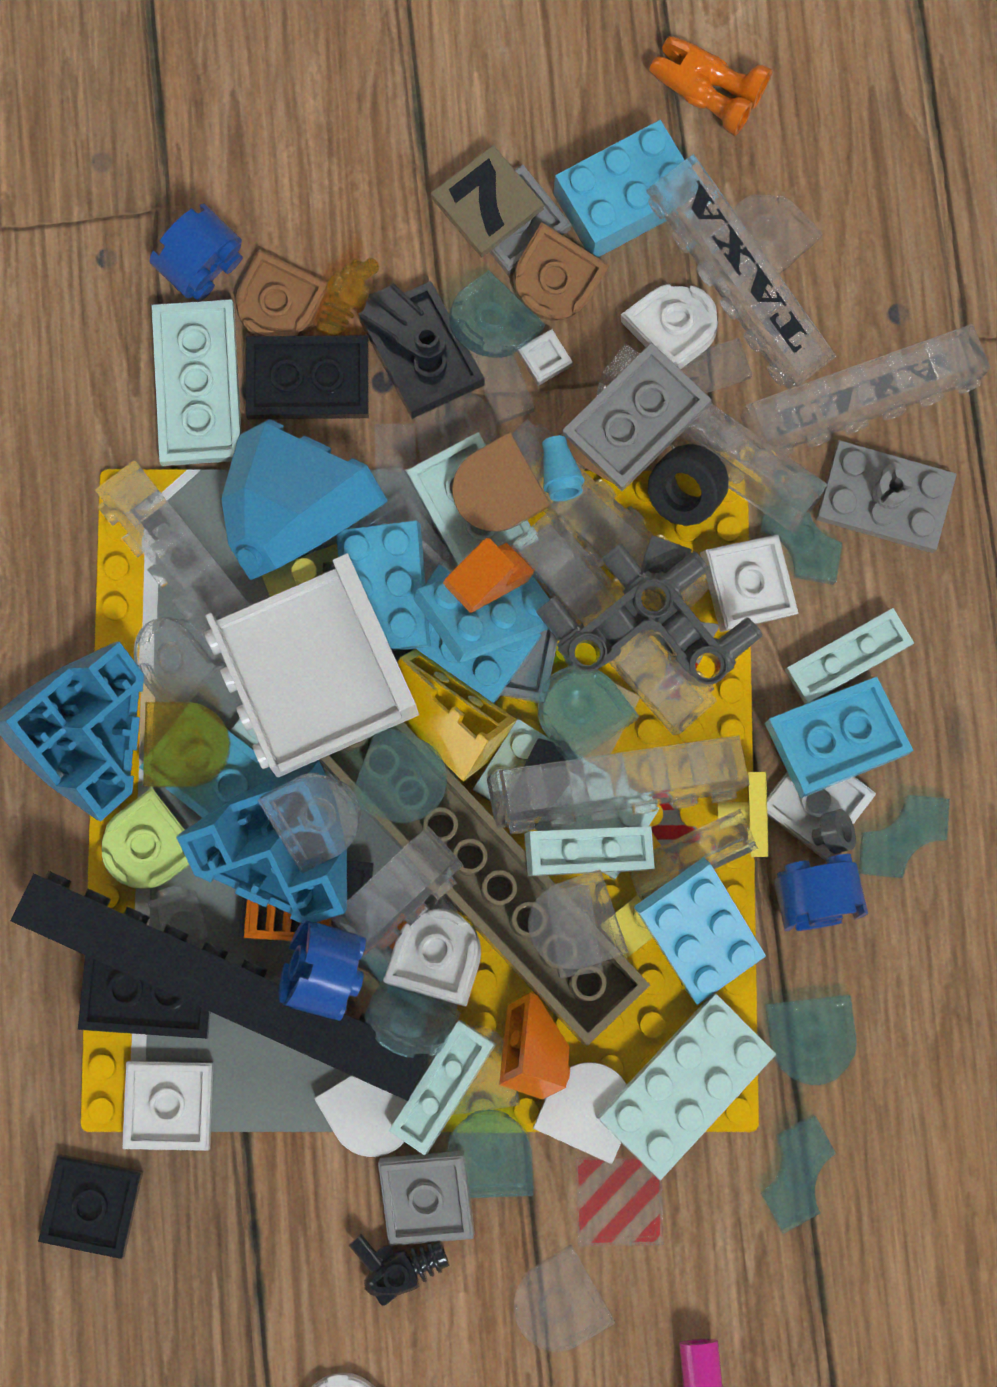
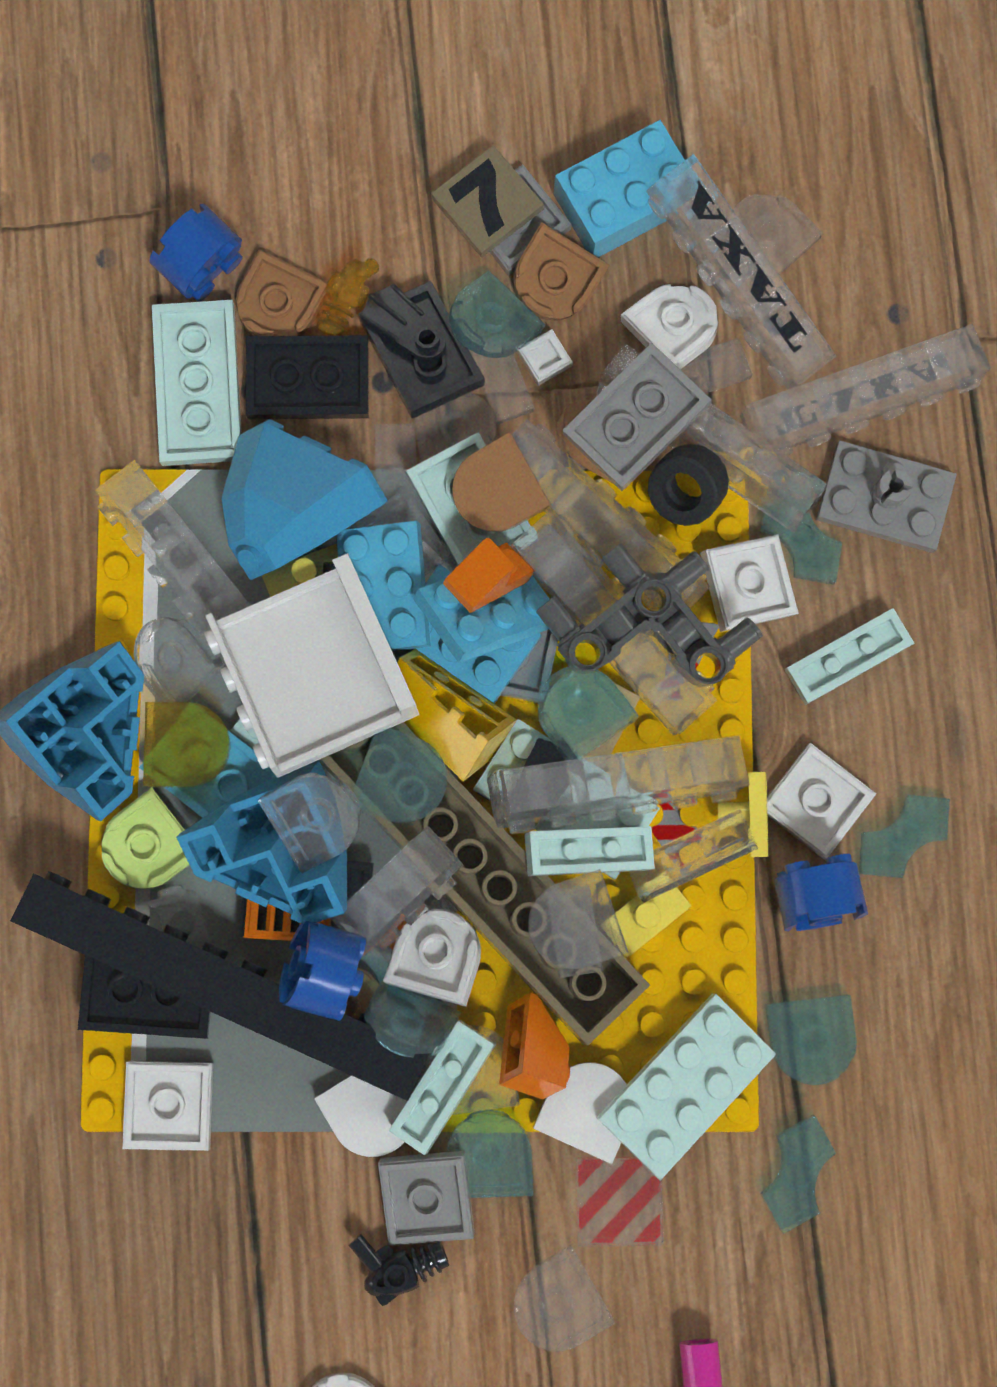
(90, 1206): black tile -> none
(561, 473): medium azure cone -> none
(663, 555): dark grey tile -> none
(700, 72): orange piece -> none
(700, 930): medium azure plate -> none
(835, 832): dark grey tile -> none
(838, 737): medium azure plate -> none

